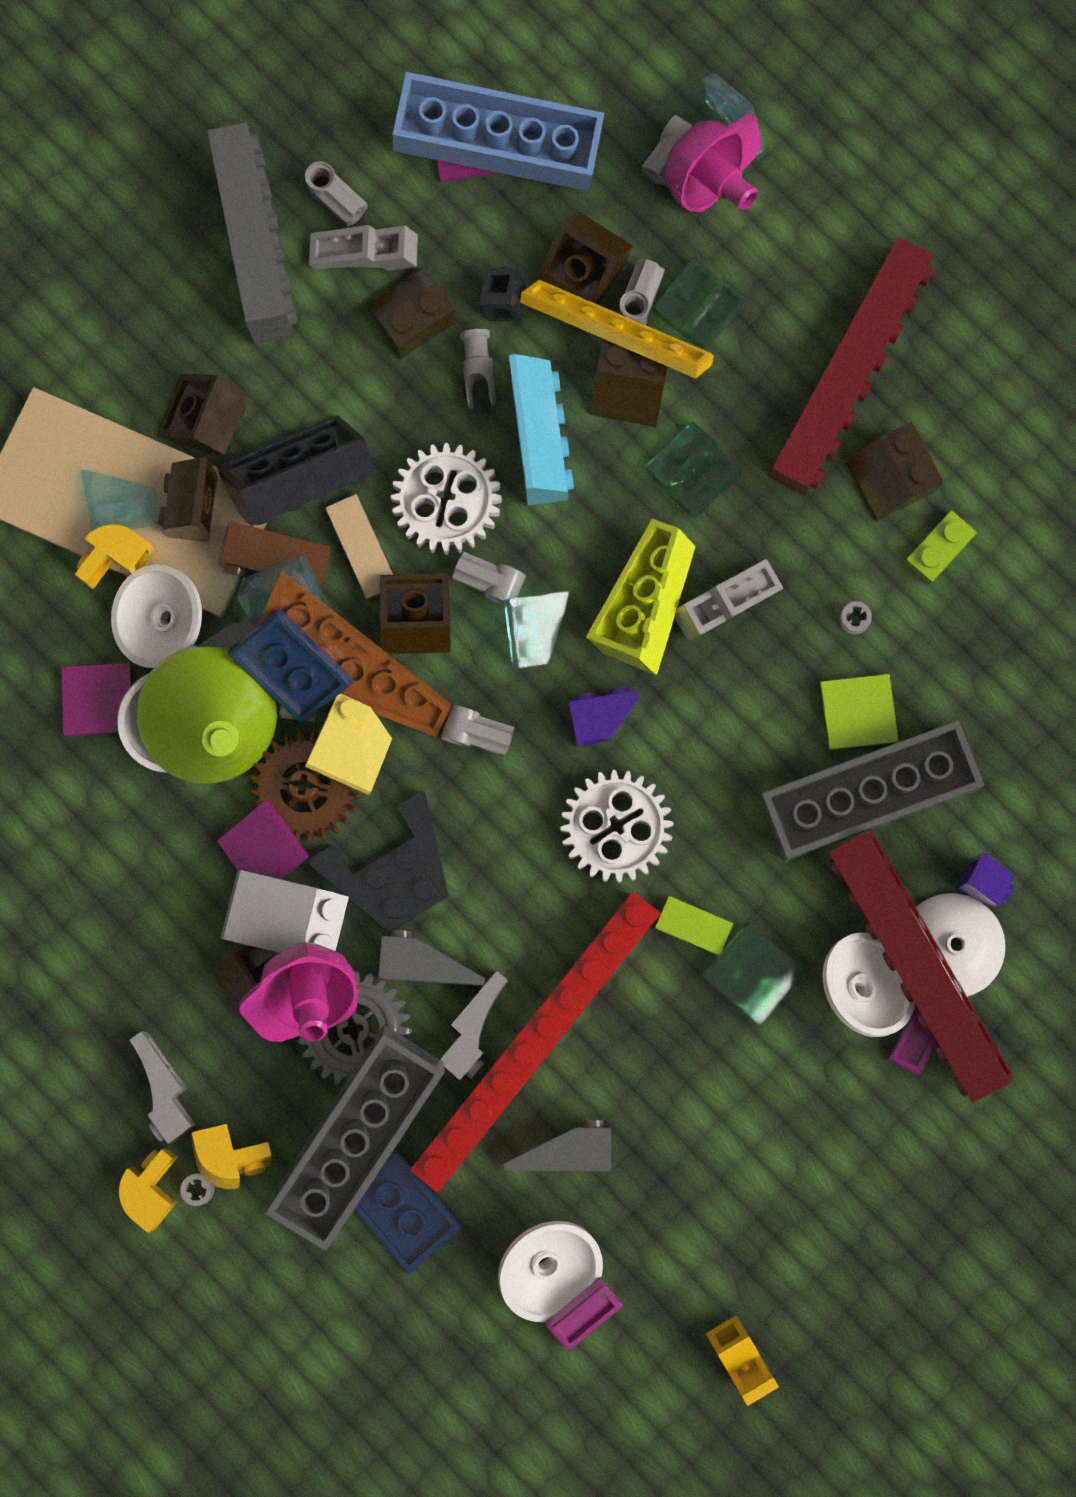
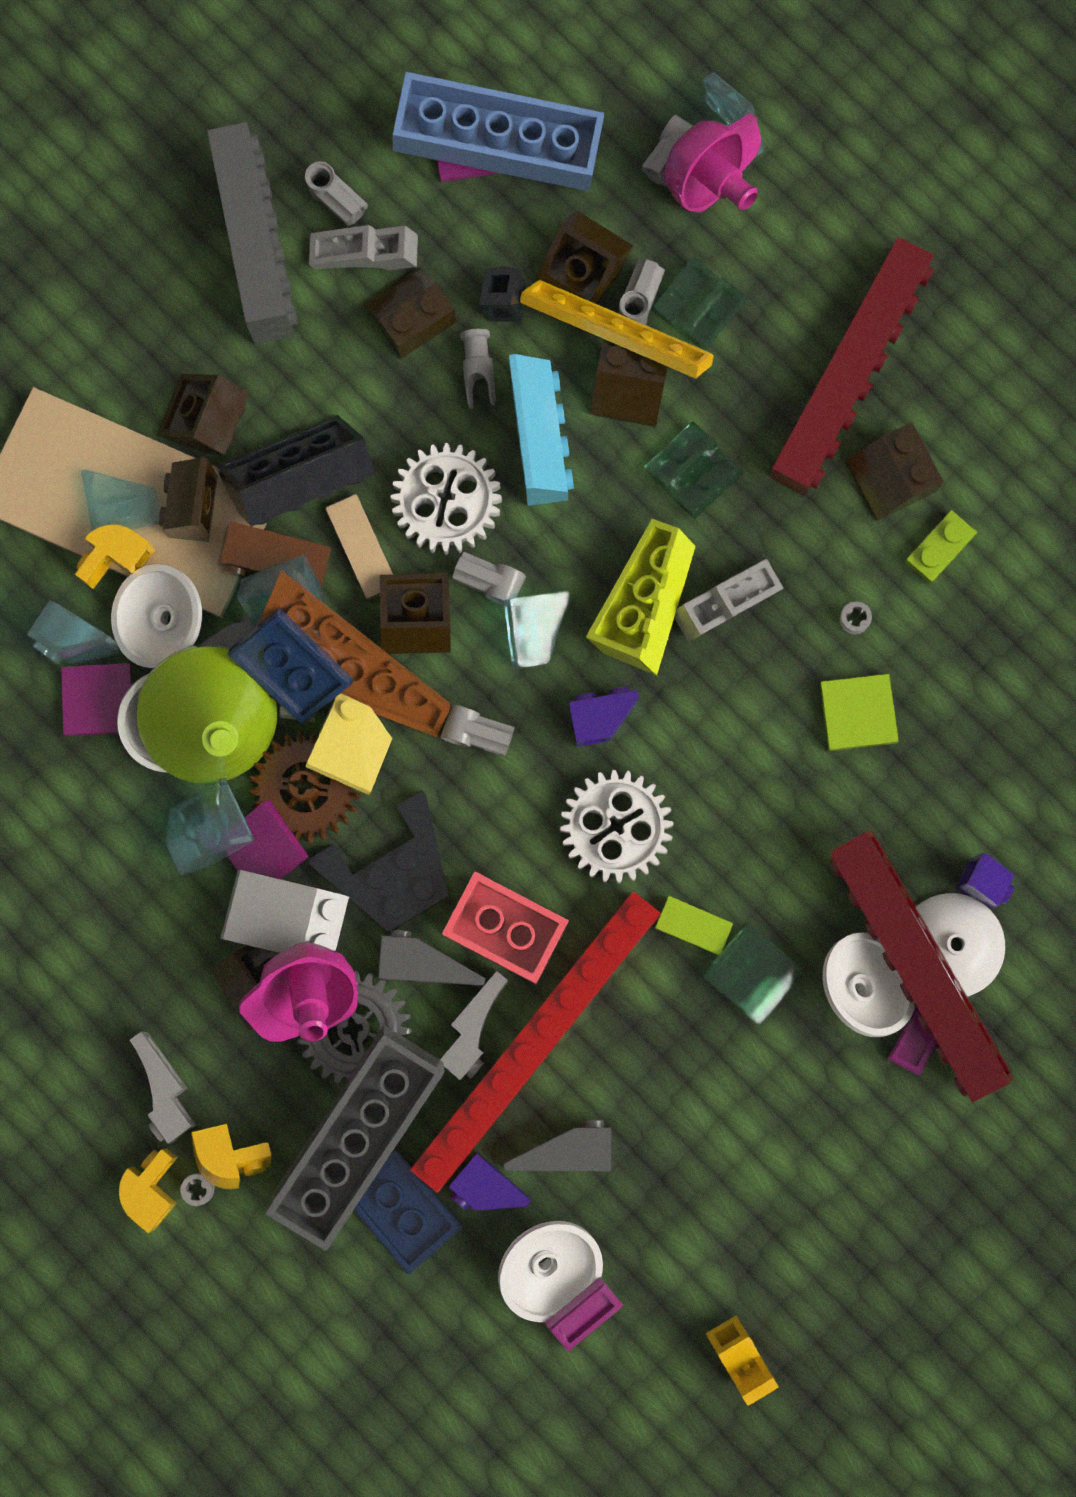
(68, 637): none -> clear light blue slope
(206, 828): none -> clear light blue slope
(486, 1187): none -> dark purple slope
(505, 928): none -> coral brick
(871, 791): dark grey brick -> none

